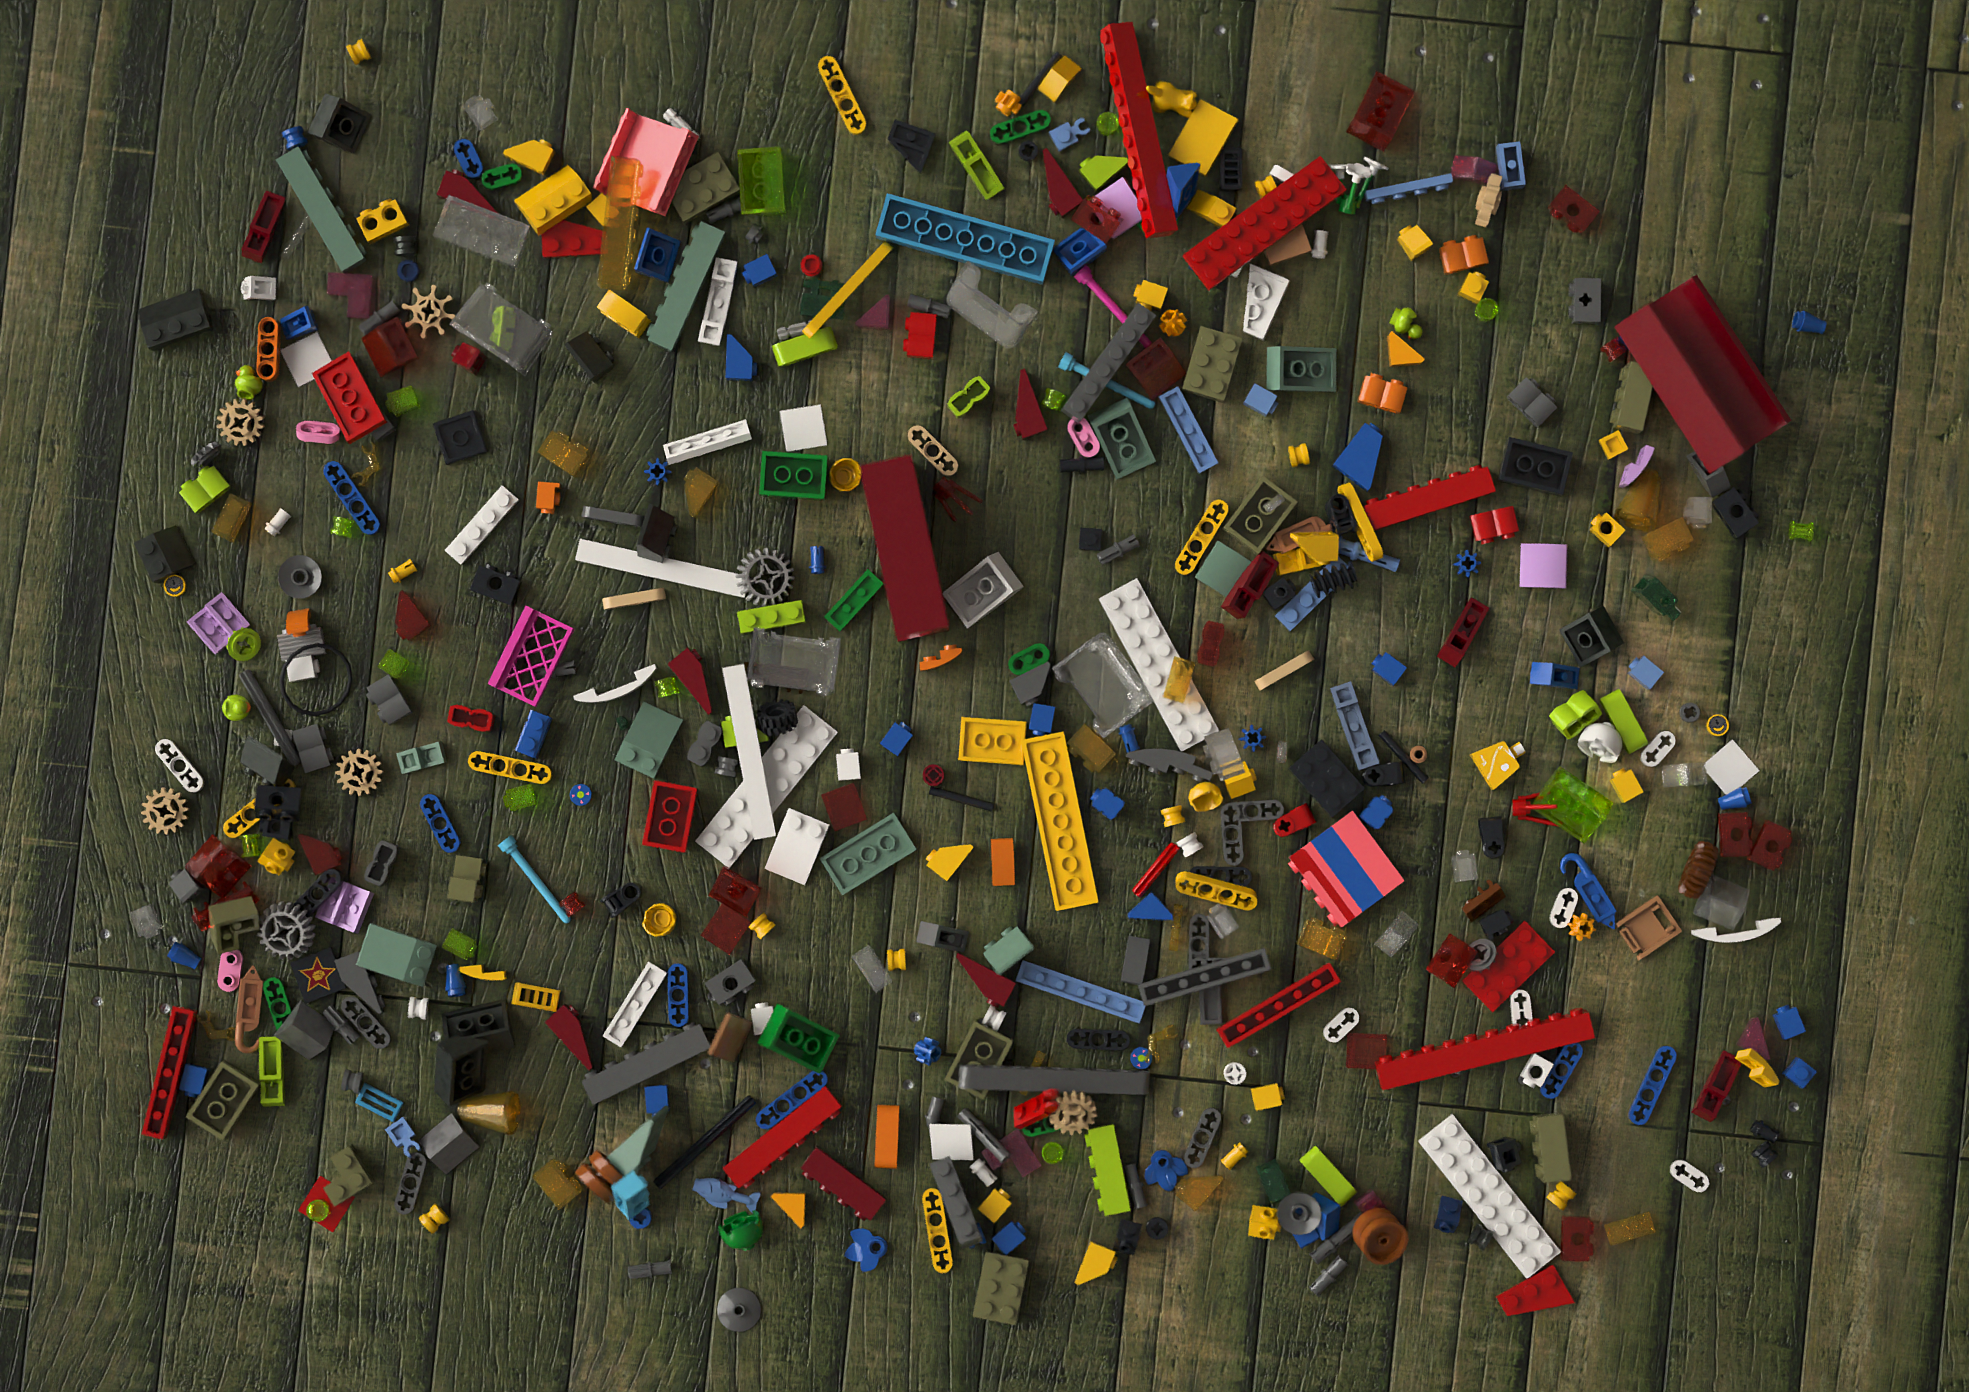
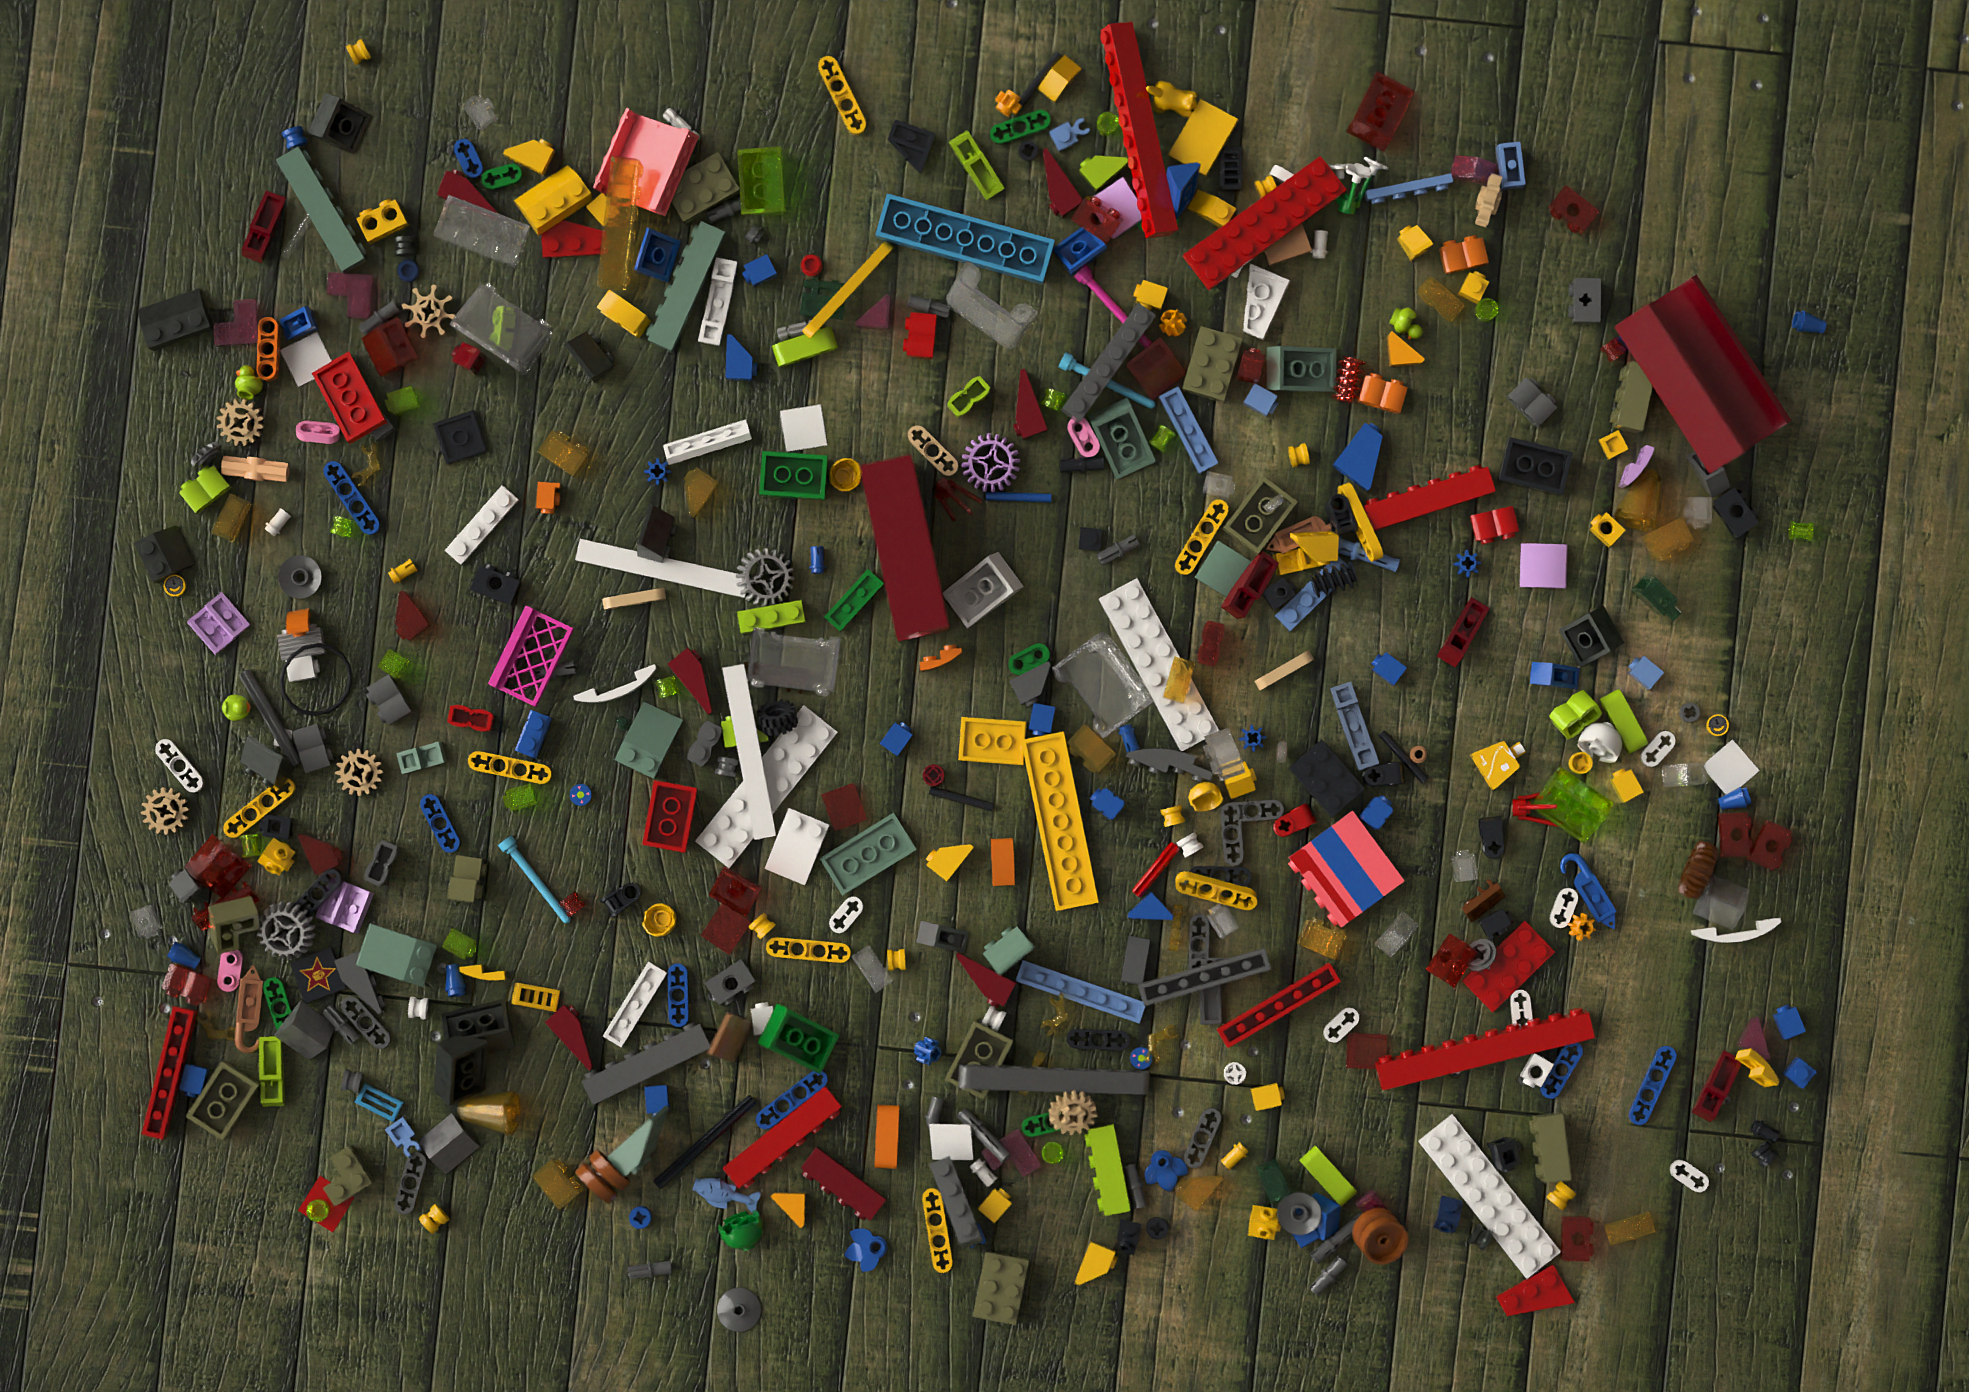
(187, 983): none -> clear red brick
(244, 328): none -> clear pink plate
(245, 652): lime gear -> none
(255, 468): none -> light nougat piece
(259, 288): white bracket -> none
(268, 796): black brick -> none
(612, 516): dark grey beam -> none
(631, 1194): medium azure brick -> none
(808, 949): none -> yellow beam
(848, 765): white brick -> none
(850, 918): none -> white beam
(994, 446): none -> lavender gear
(1009, 1236): blue brick -> none
(1024, 497): none -> blue bar
(1035, 1108): red hinge -> none
(1061, 1014): none -> clear yellow arm
(1161, 438): none -> clear neon green bush
(1218, 485): none -> clear brick
(1250, 366): none -> clear red brick
(1348, 379): none -> clear red piece
(1440, 298): none -> clear yellow slope
(1583, 762): none -> yellow wheel
(1644, 930): medium nougat container -> none

